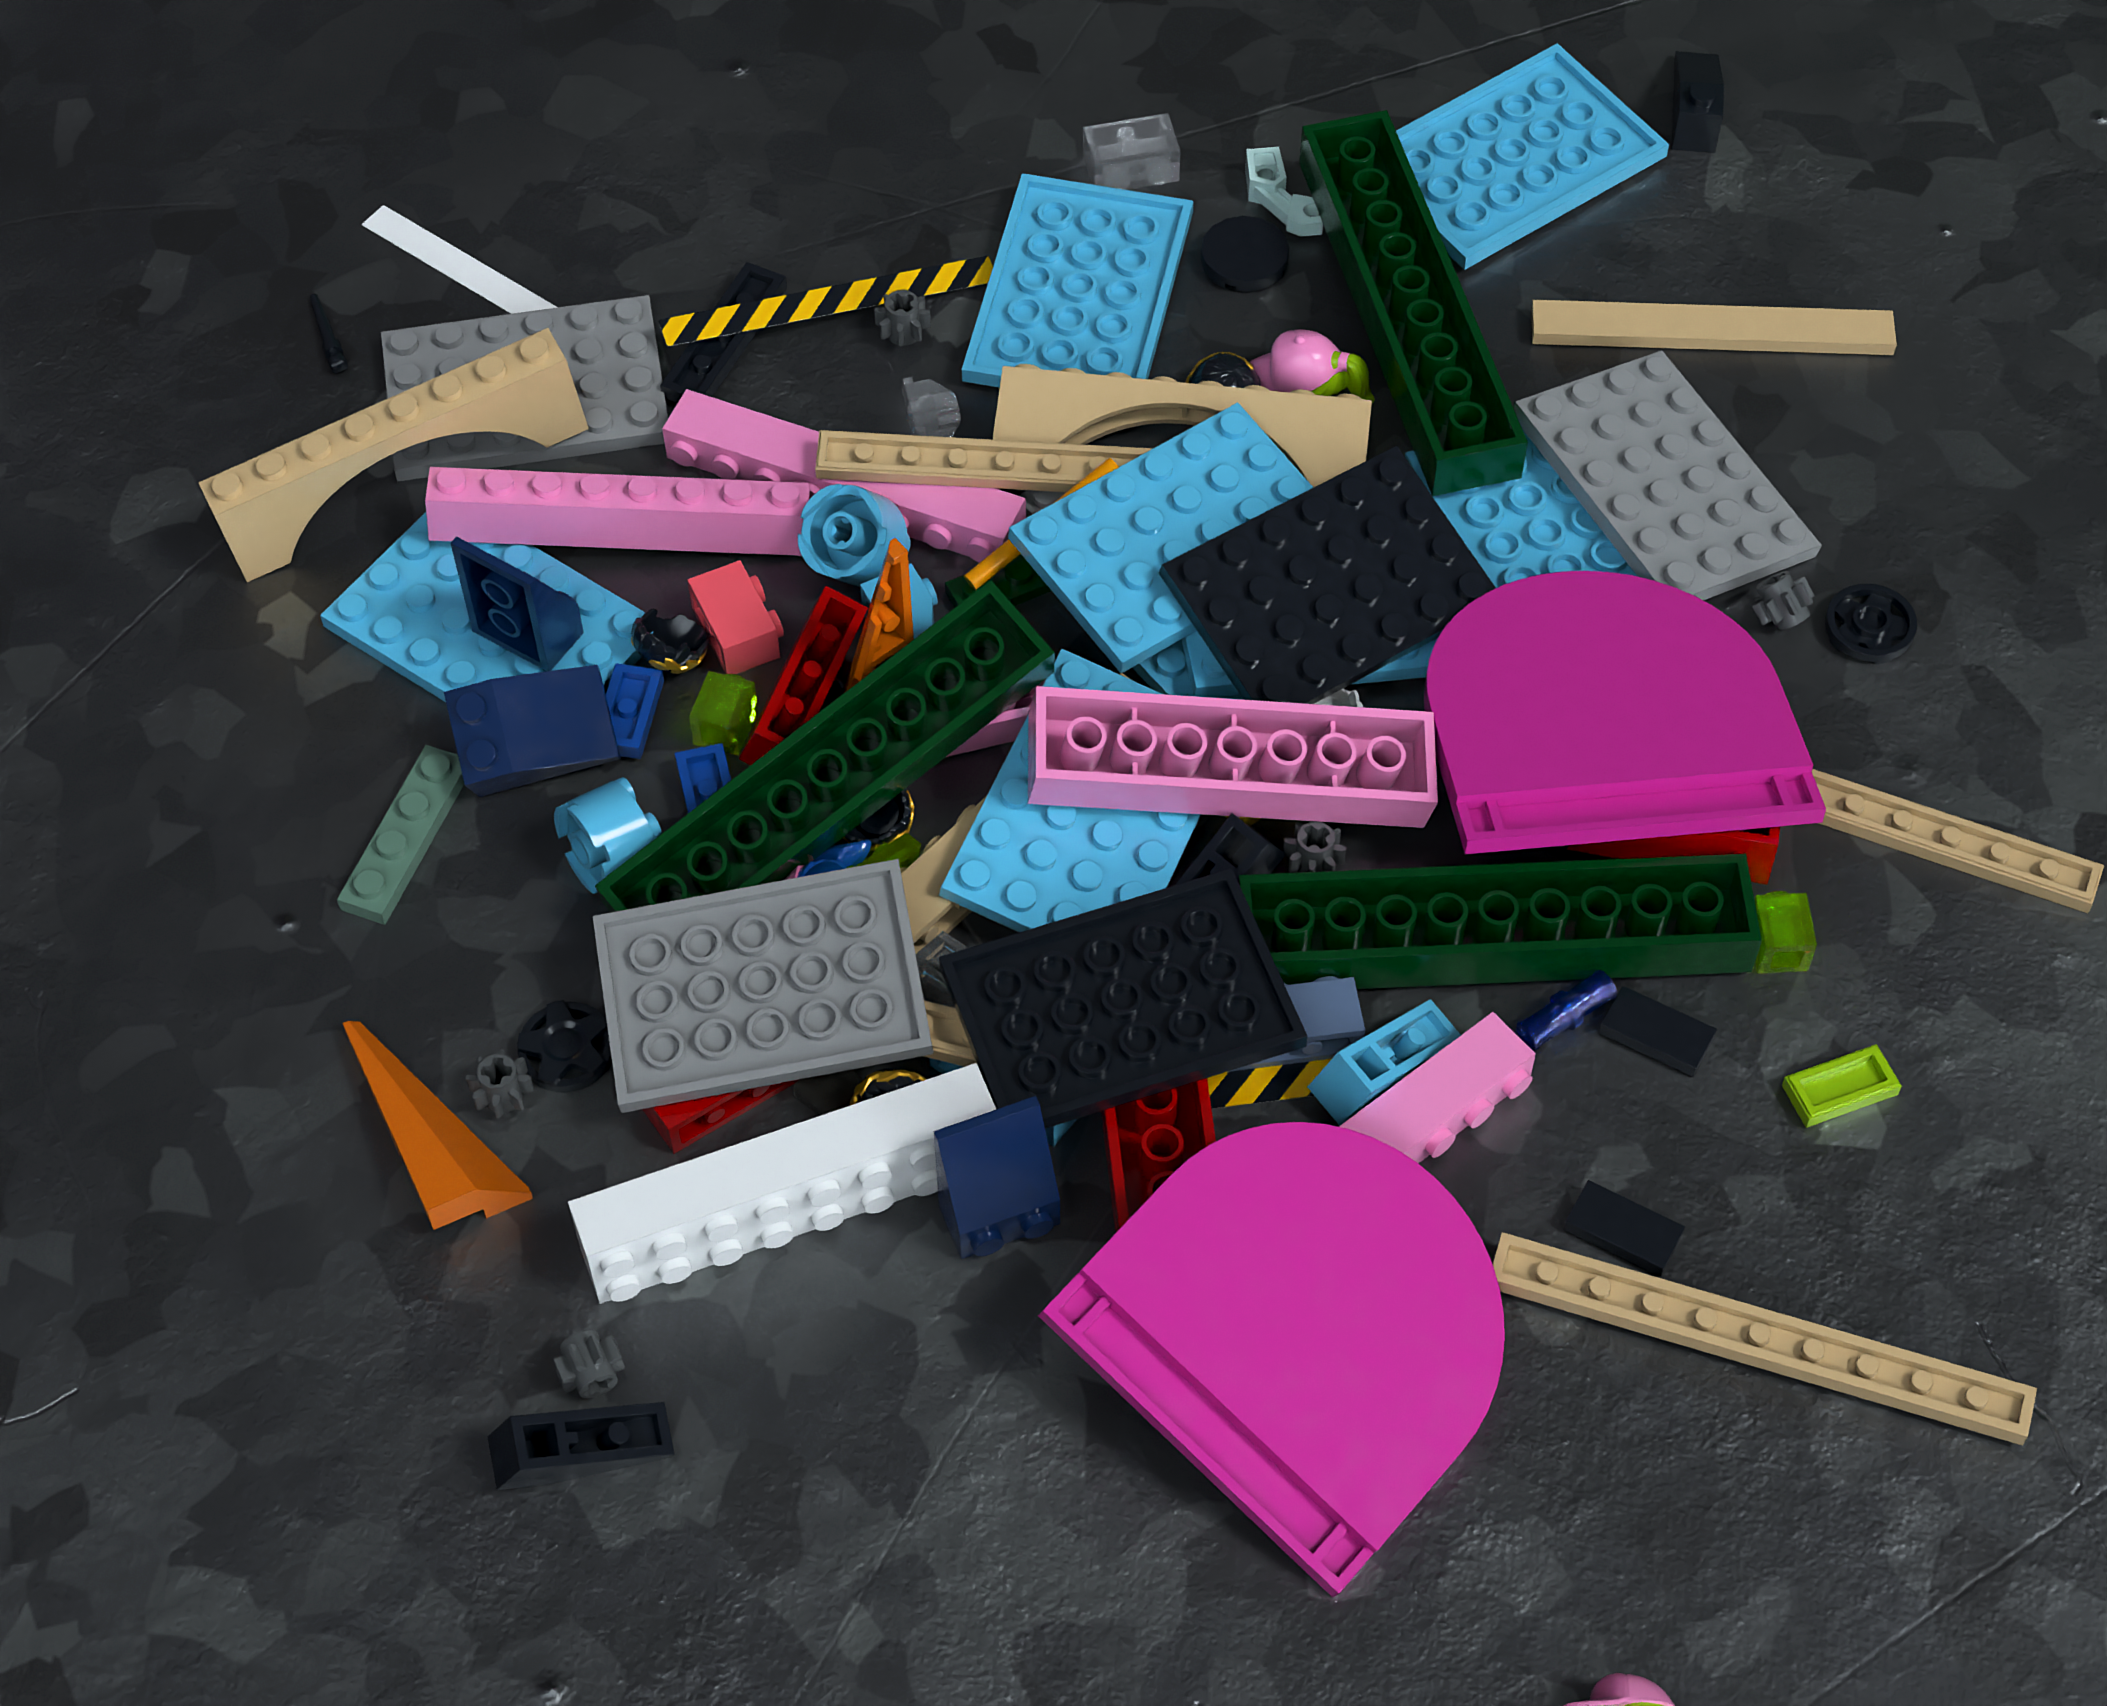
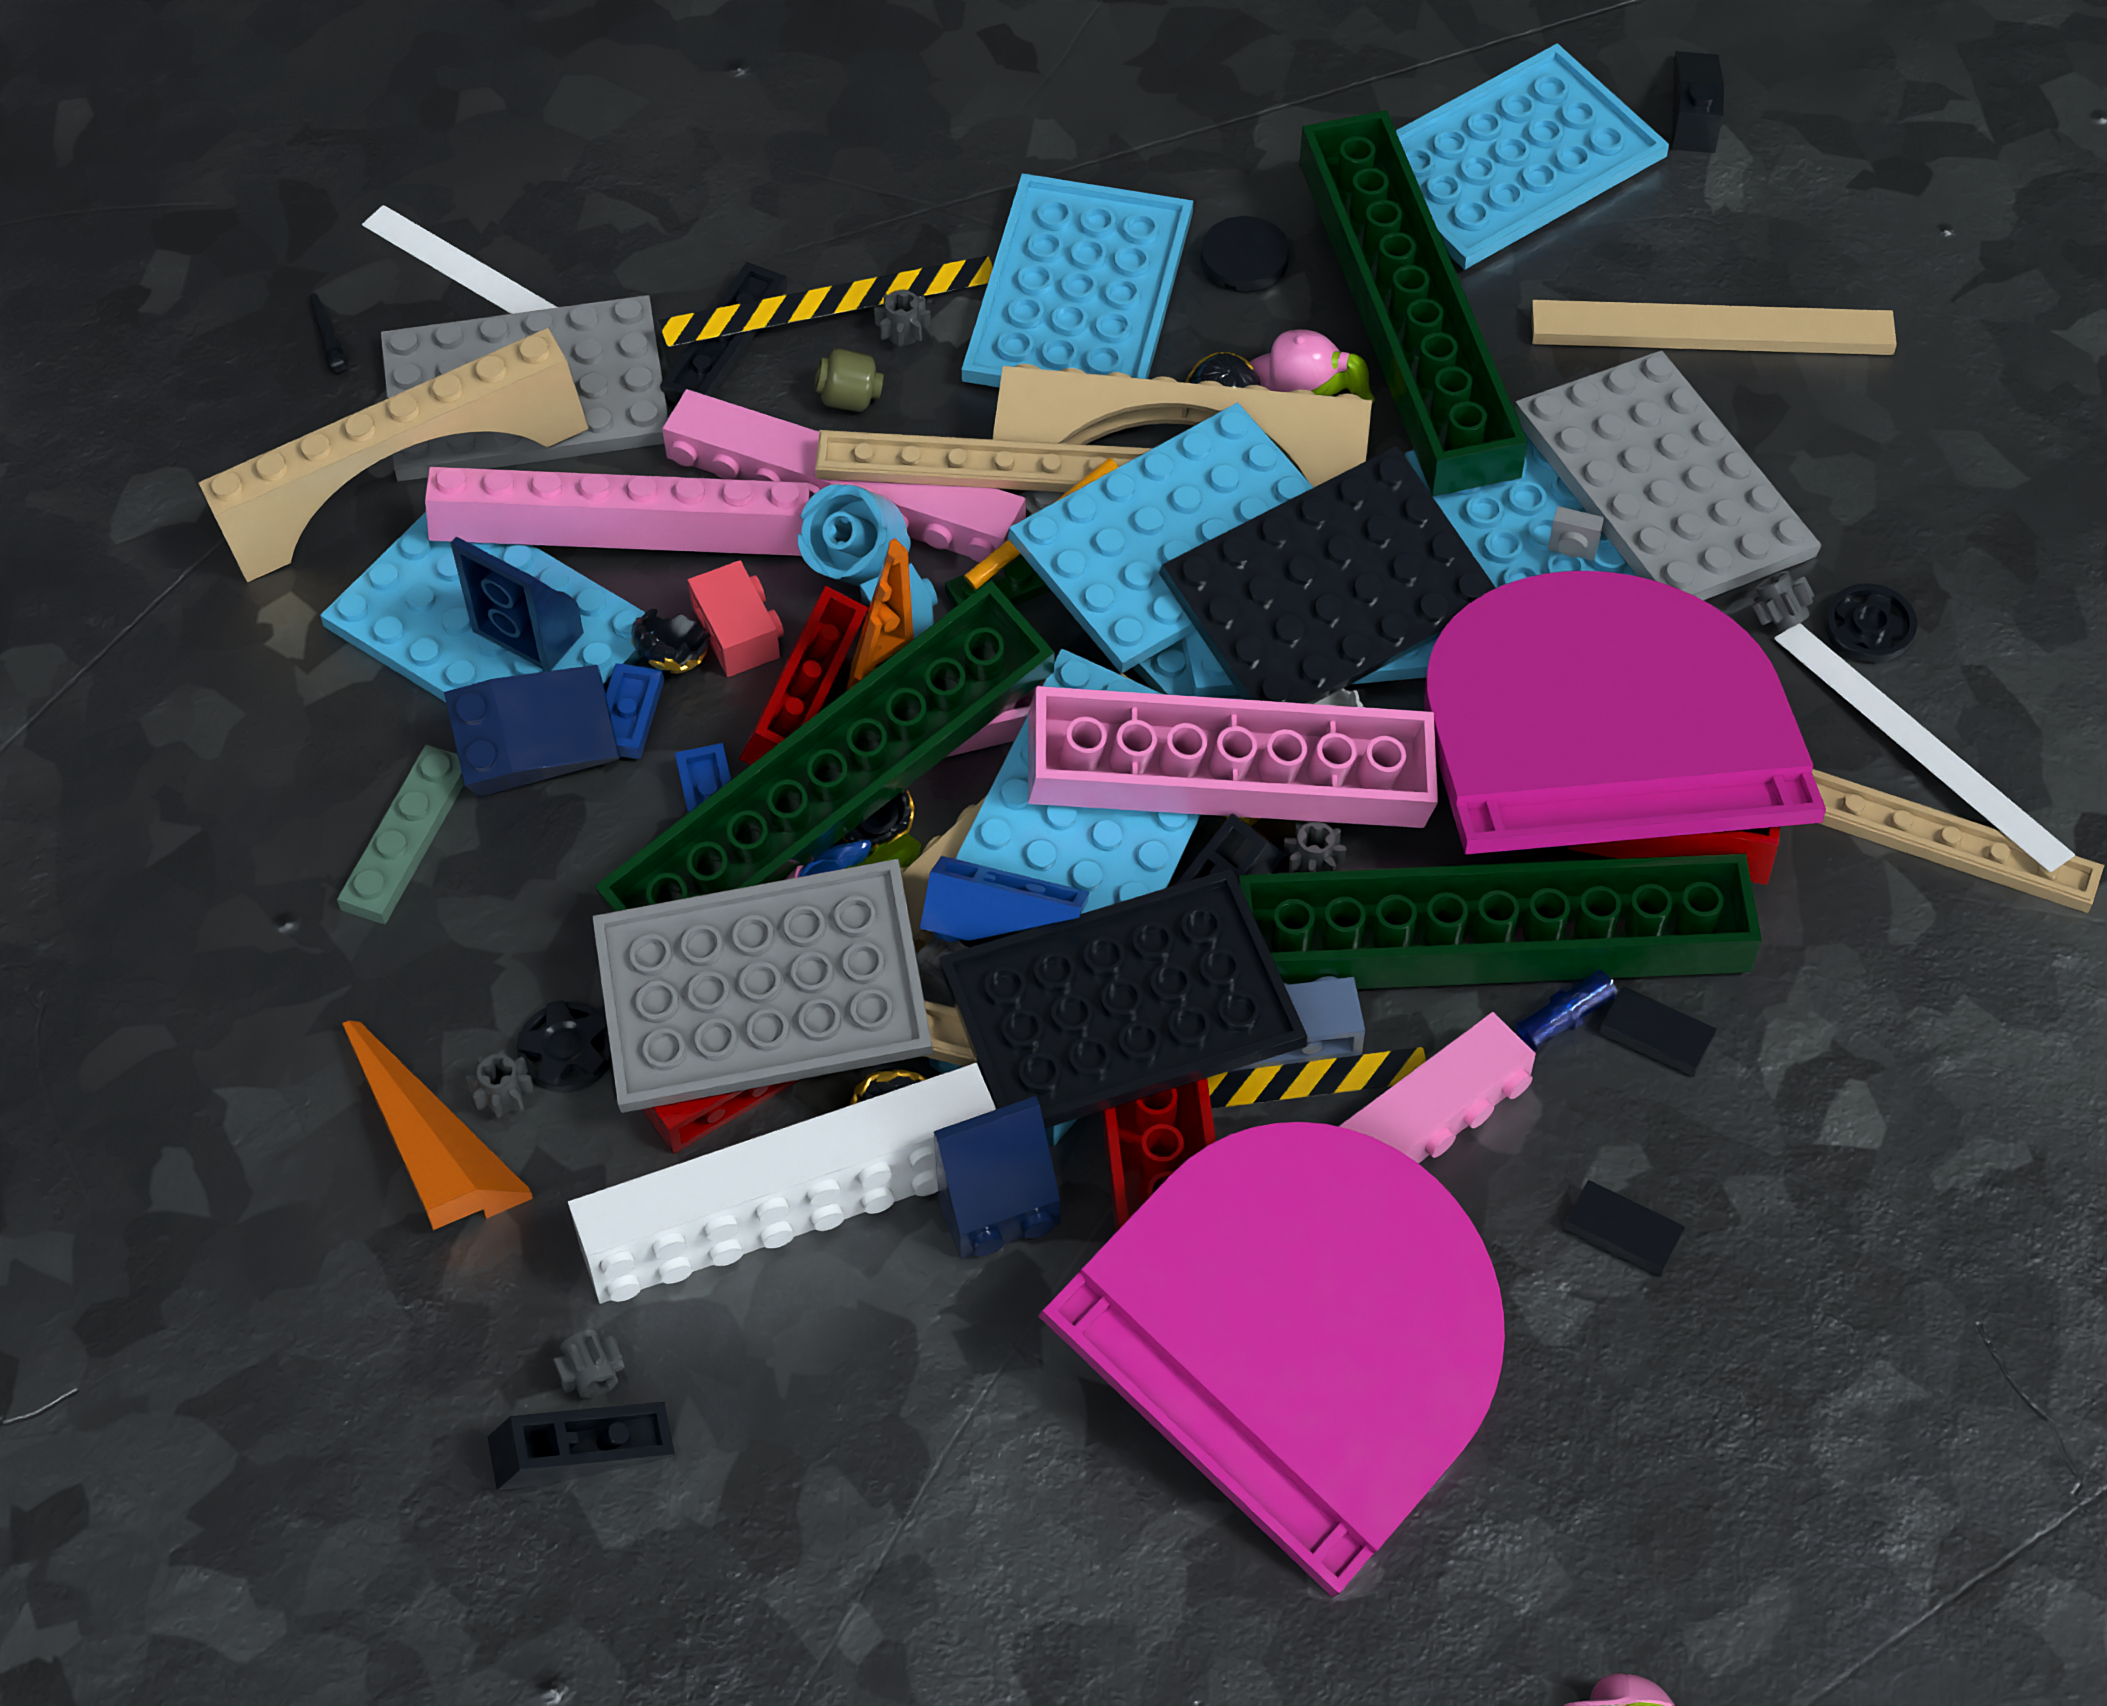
(604, 830): medium azure brick -> none
(724, 712): clear neon green brick -> none
(848, 380): none -> olive head
(930, 408): clear piece -> none
(984, 902): none -> blue slope
(1132, 153): clear brick -> none
(1267, 187): light aqua piece -> none
(1381, 1060): medium azure slope -> none
(1575, 533): none -> light grey plate
(1765, 1339): tan plate -> none
(1785, 932): clear neon green brick -> none
(1841, 1085): lime tile -> none
(1925, 748): none -> white sticker

